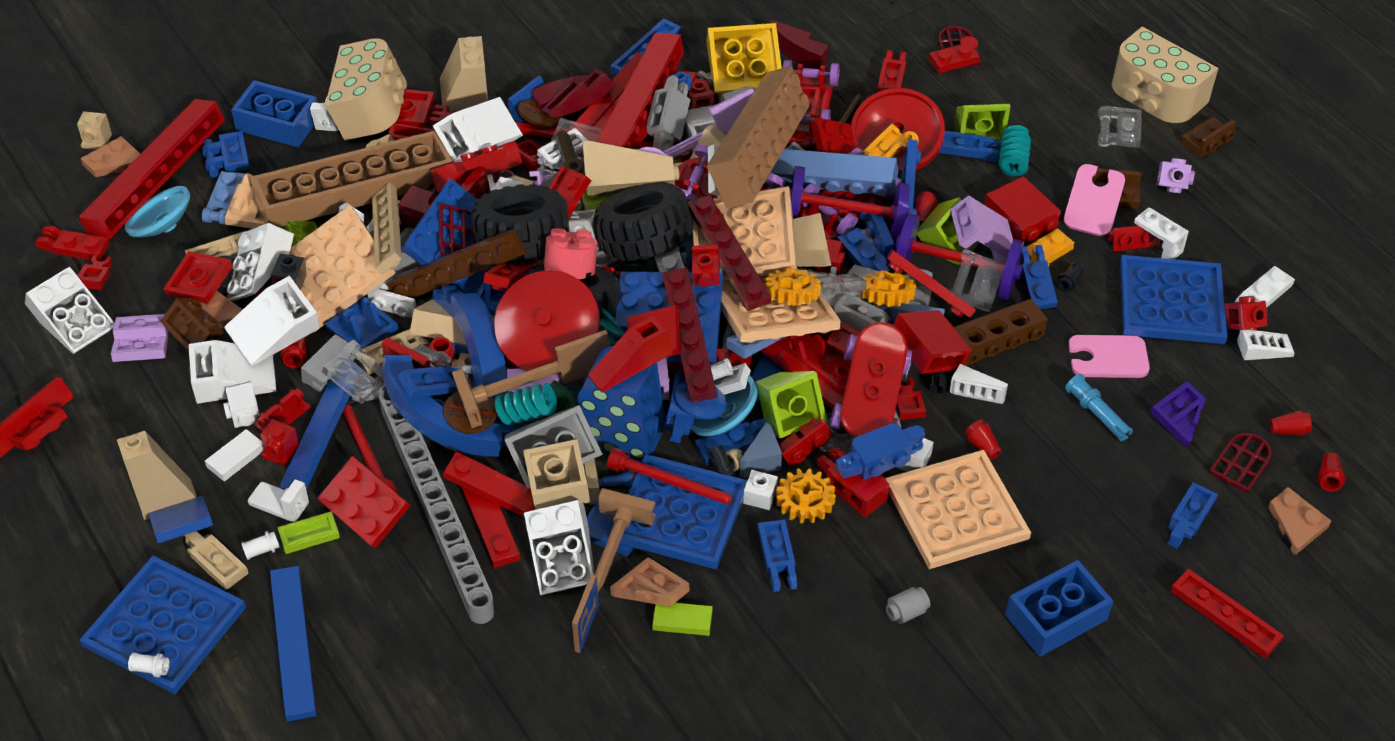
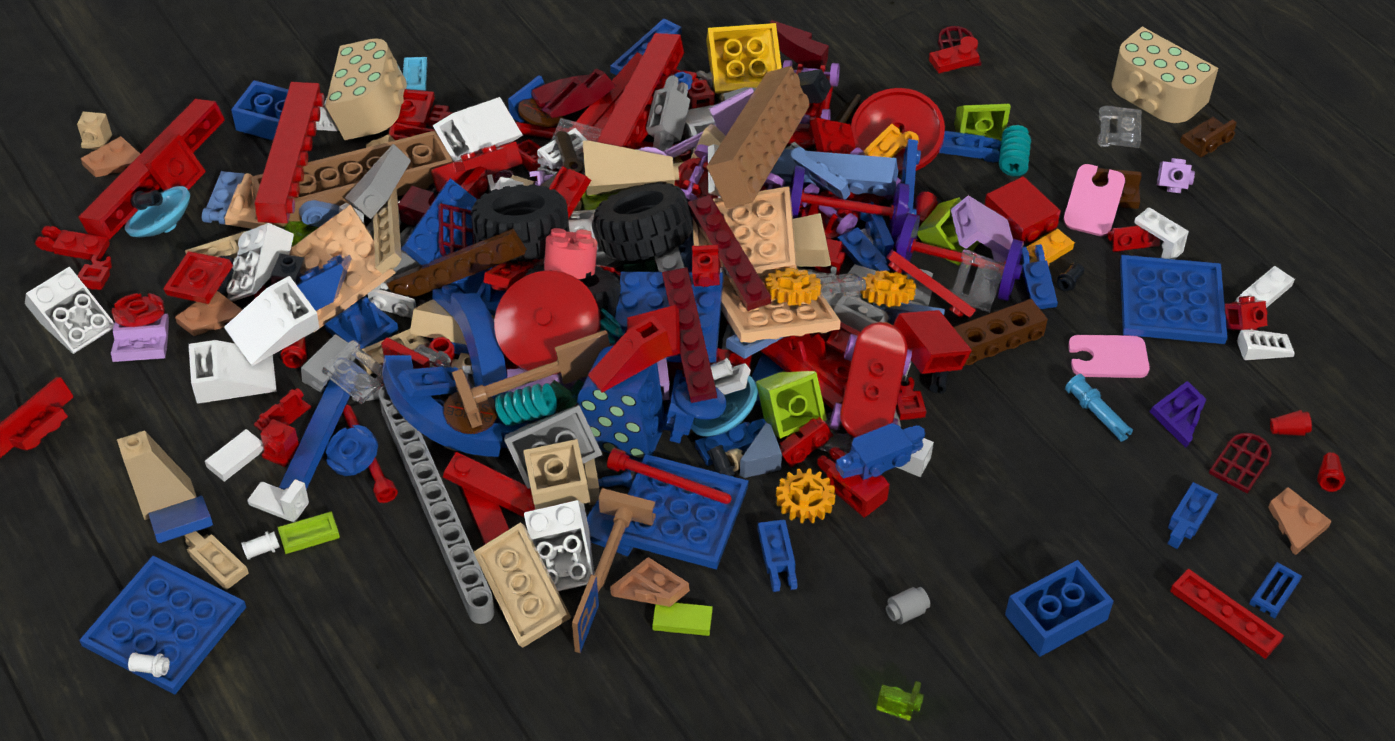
(138, 310): none -> red tile
(142, 200): none -> black pin
(175, 164): none -> red plate
(190, 322): reddish brown bracket -> none
(233, 152): blue plate -> none
(242, 405): white brick -> none
(289, 153): none -> red brick
(293, 644): blue tile -> none
(317, 212): none -> medium blue plate
(323, 285): none -> blue slope
(351, 450): none -> blue tile
(364, 502): red plate -> none
(378, 182): none -> light grey slope
(415, 73): none -> medium azure plate
(464, 75): tan slope -> none
(522, 585): none -> tan plate
(760, 489): white plate -> none
(814, 85): none -> black brick
(820, 173): none -> medium blue plate
(892, 72): red hinge -> none
(900, 703): none -> clear neon green bracket
(957, 509): light nougat plate -> none
(977, 385): white slope -> none
(982, 438): red cone -> none
(1266, 604): none -> blue tile

